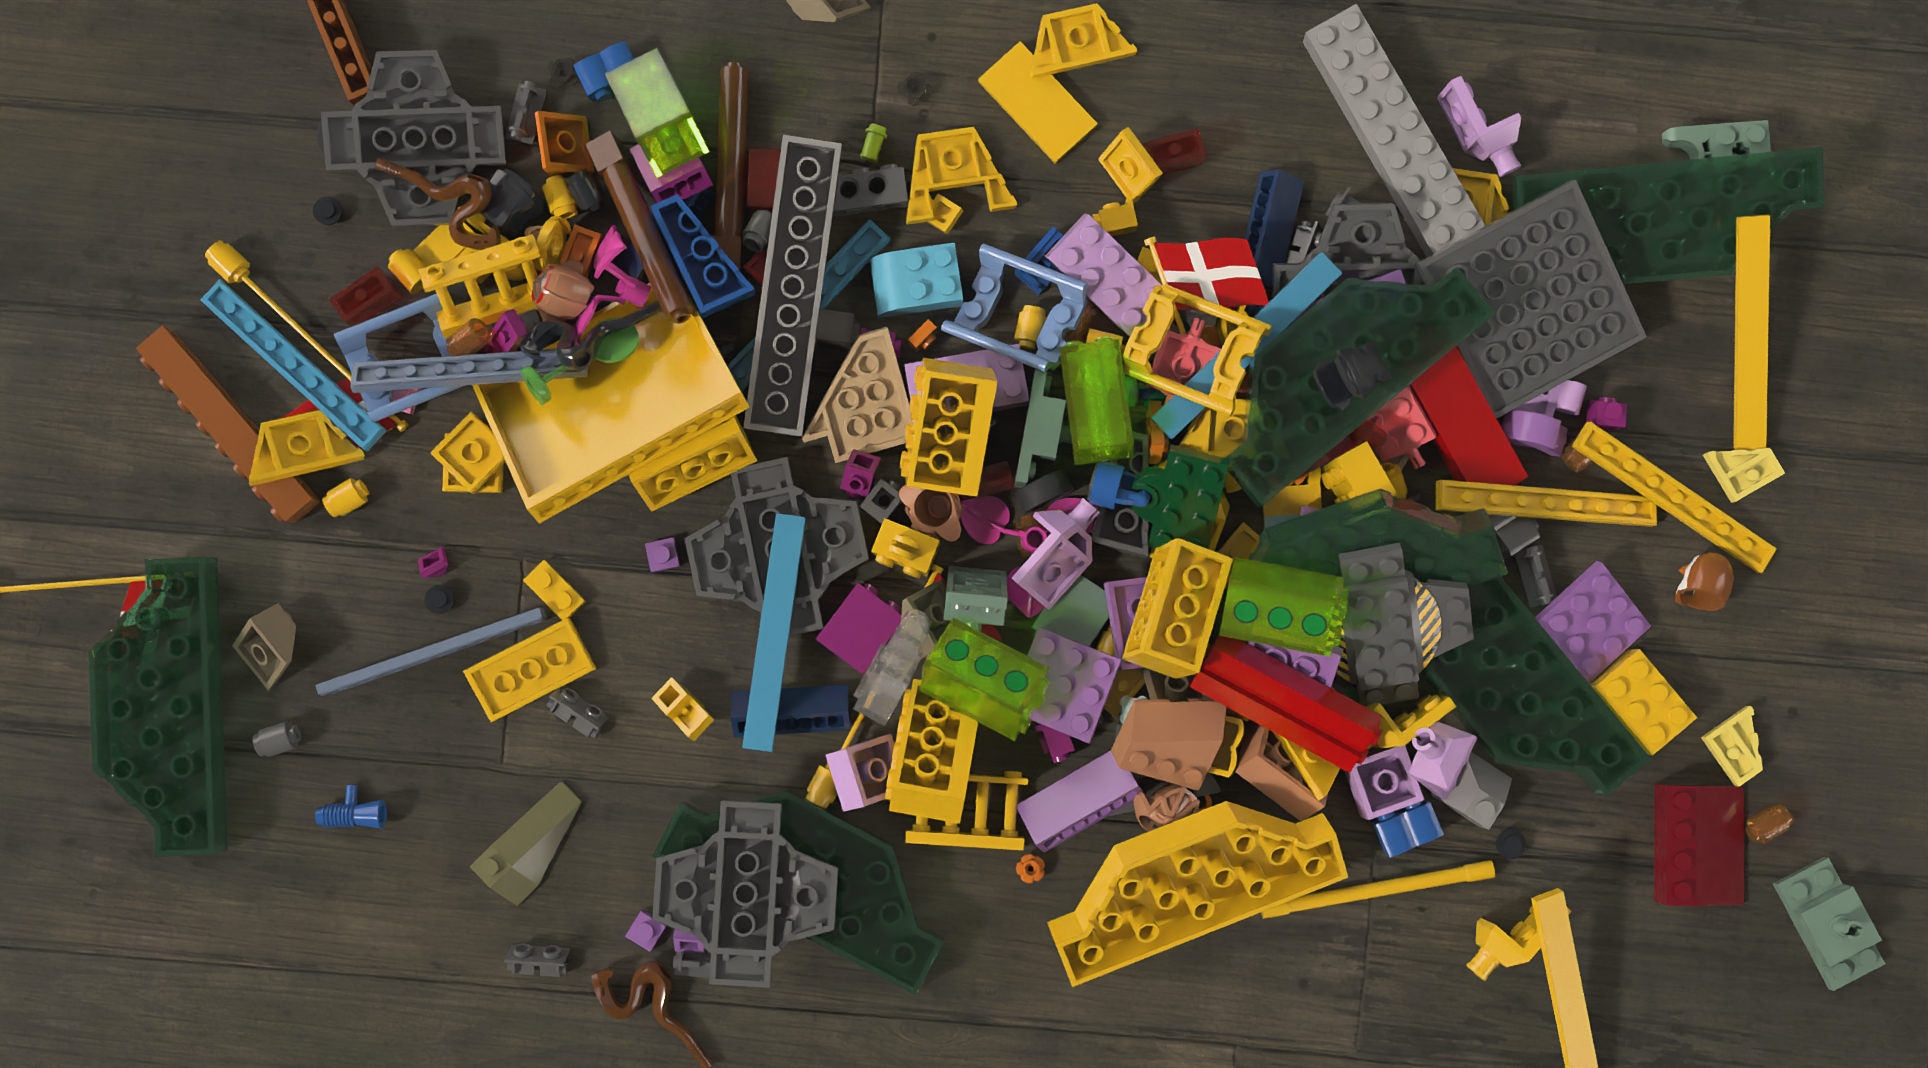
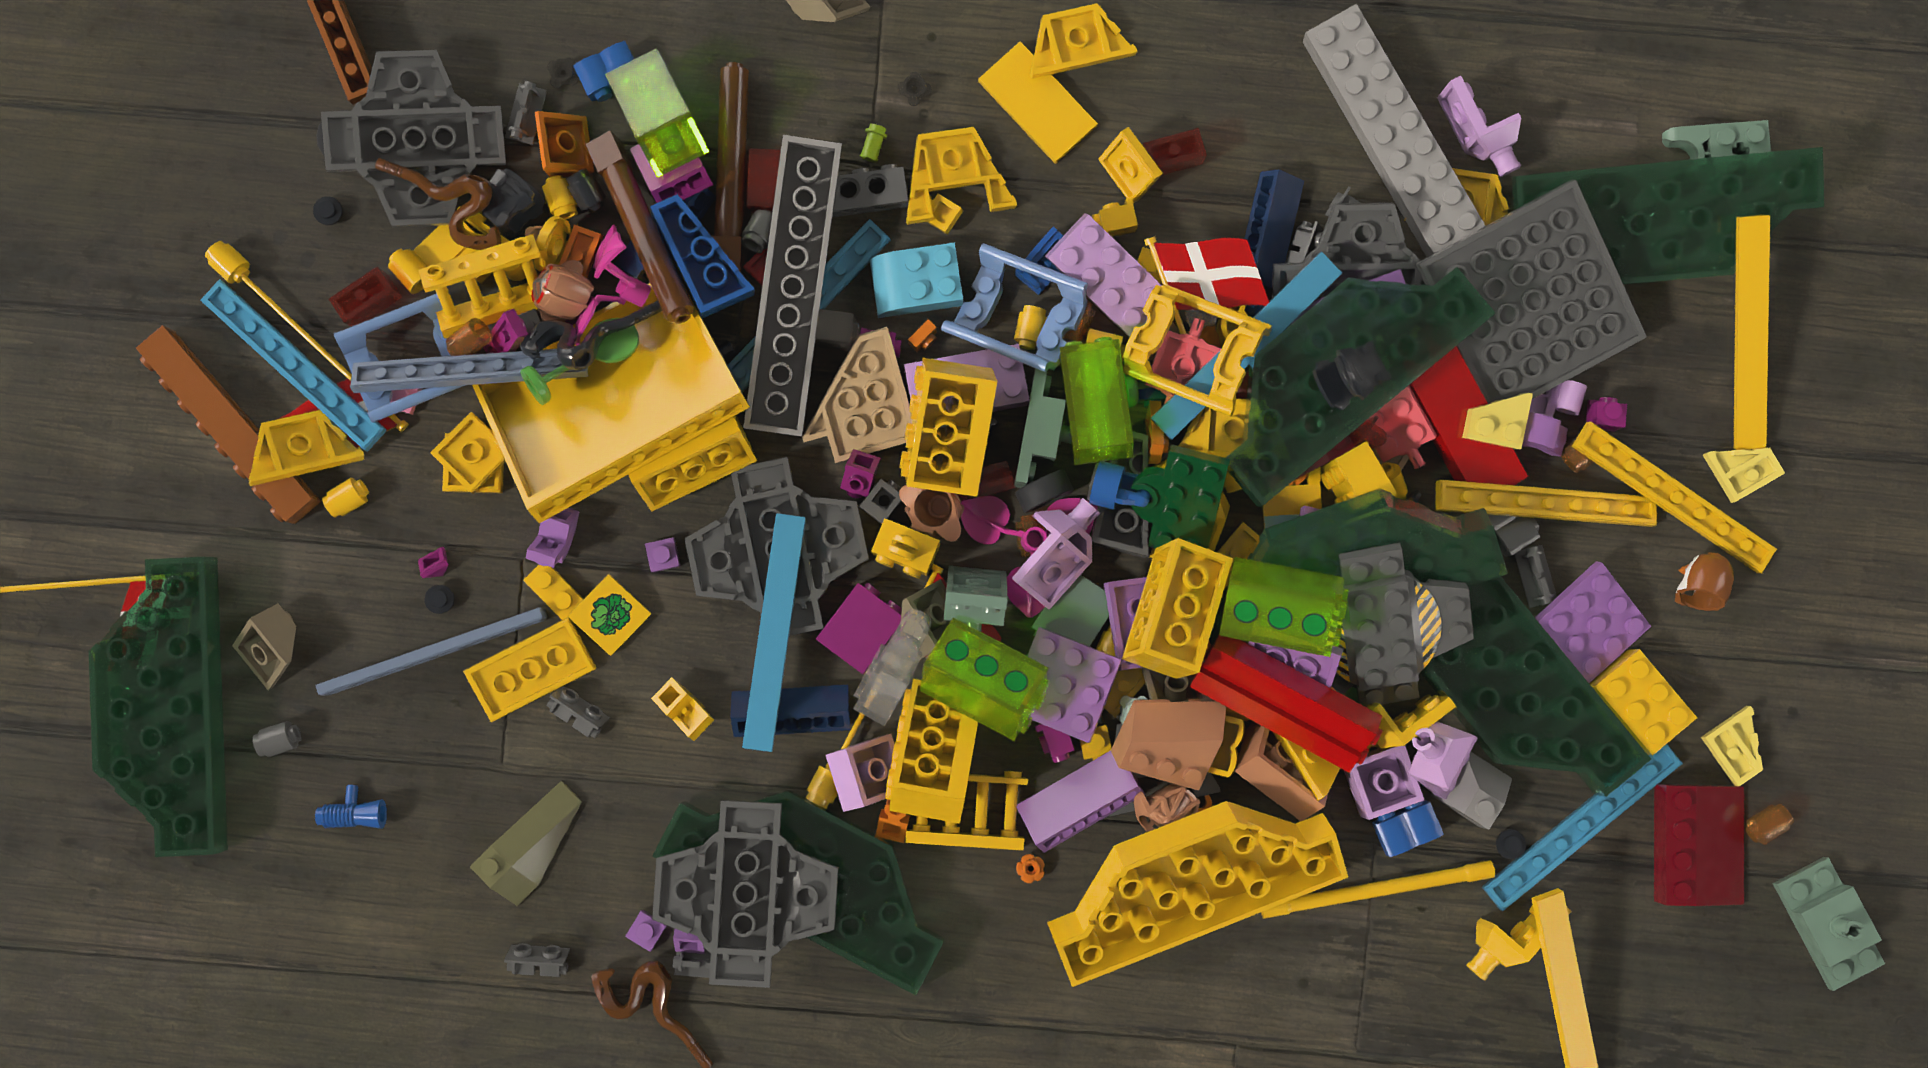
(554, 539): none -> medium lavender brick
(609, 614): none -> yellow tile
(892, 824): none -> orange plate
(1099, 744): none -> yellow plate
(1499, 422): none -> light yellow wing
(1576, 831): none -> dark azure tile

